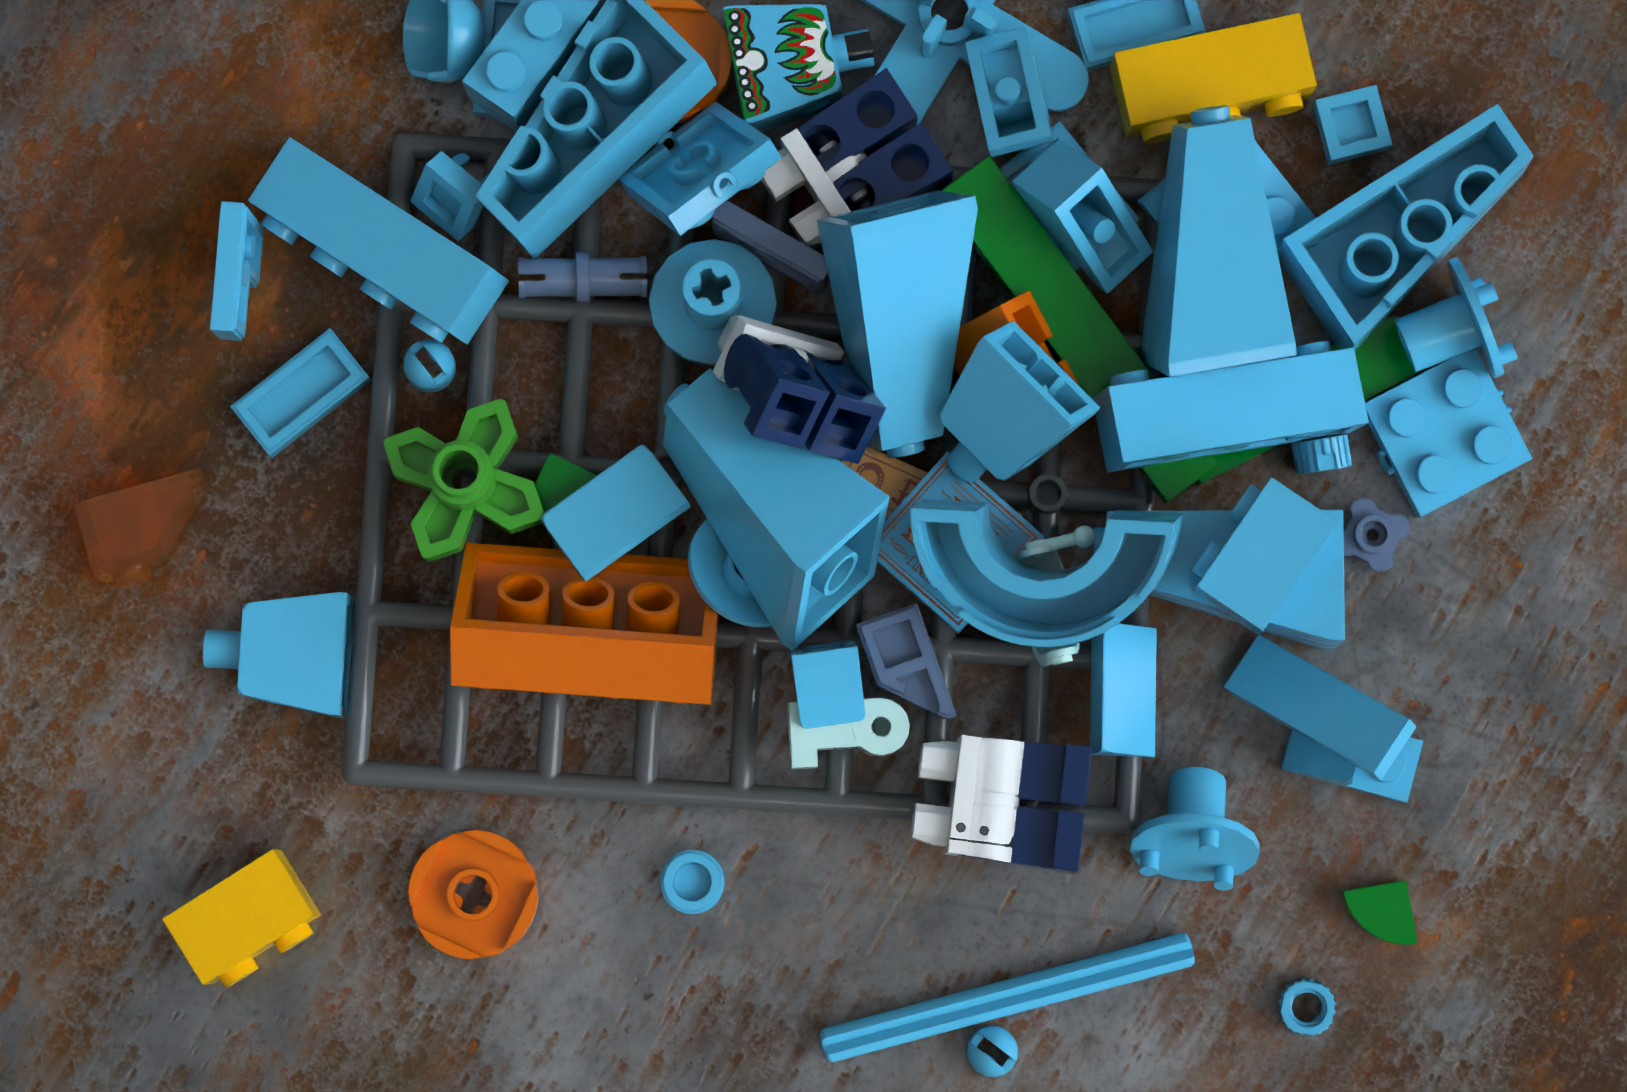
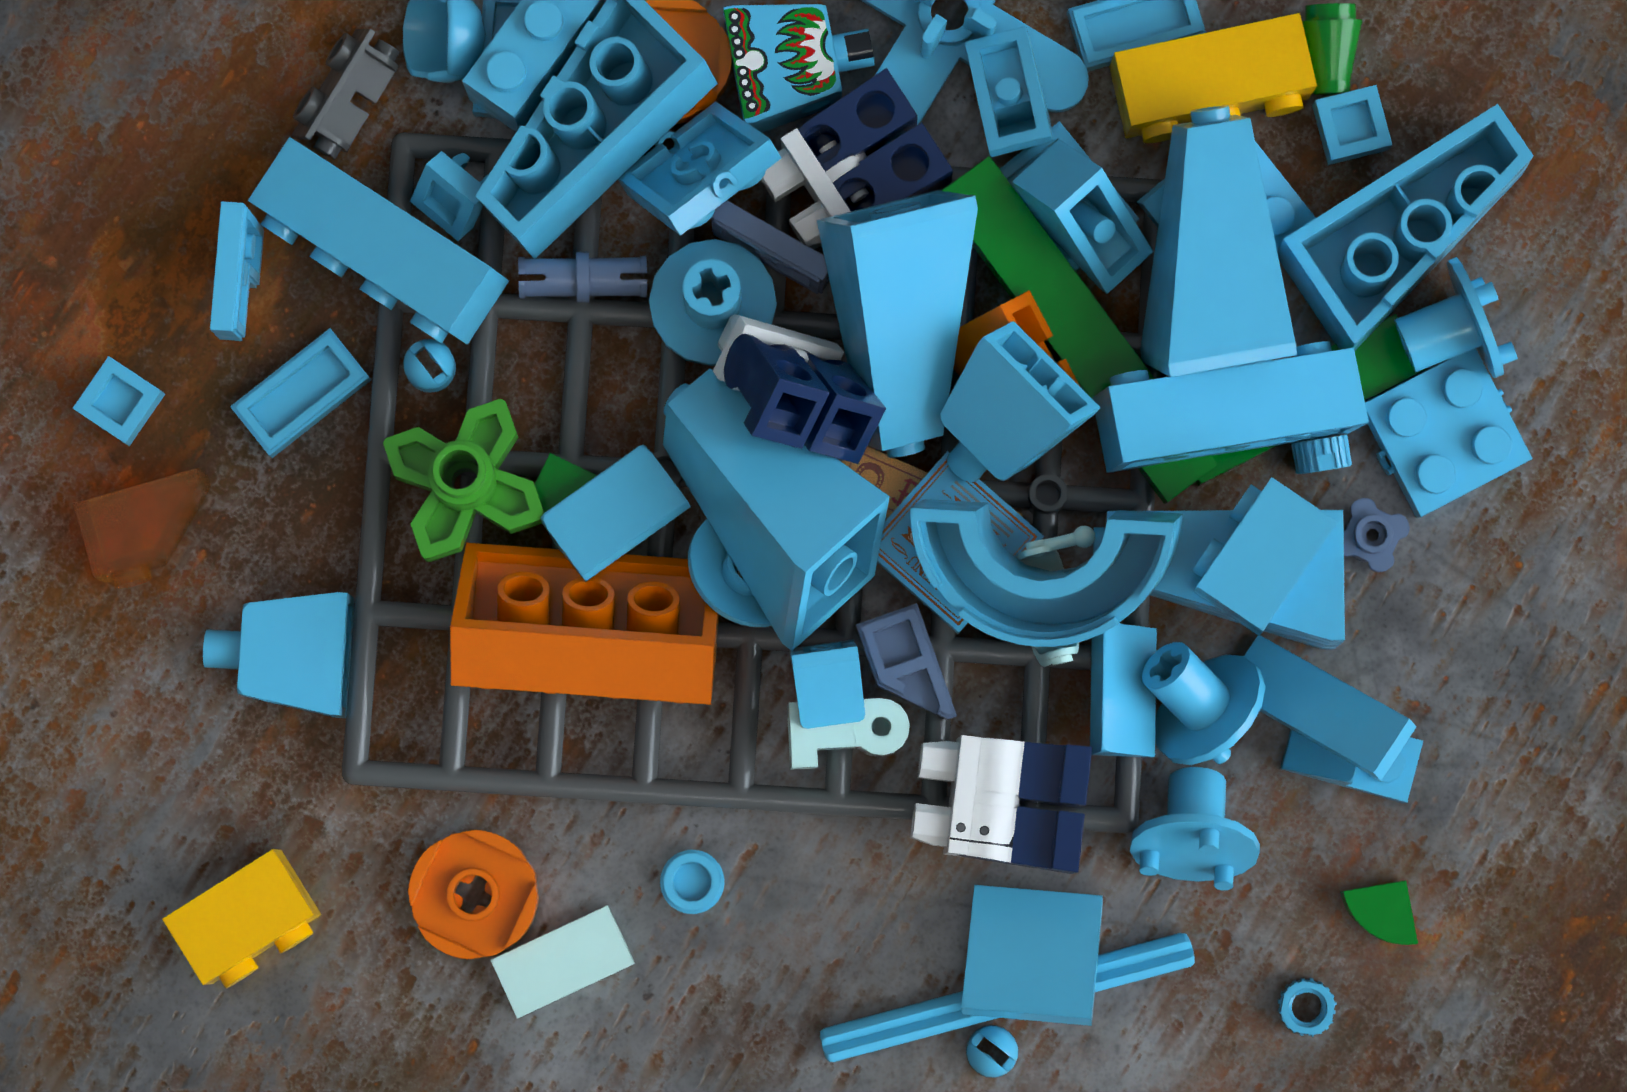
(119, 401): none -> medium azure plate
(354, 69): none -> dark grey hinge
(562, 961): none -> light aqua tile
(1032, 955): none -> medium azure tile
(1203, 703): none -> medium azure piece
(1332, 44): none -> green cone

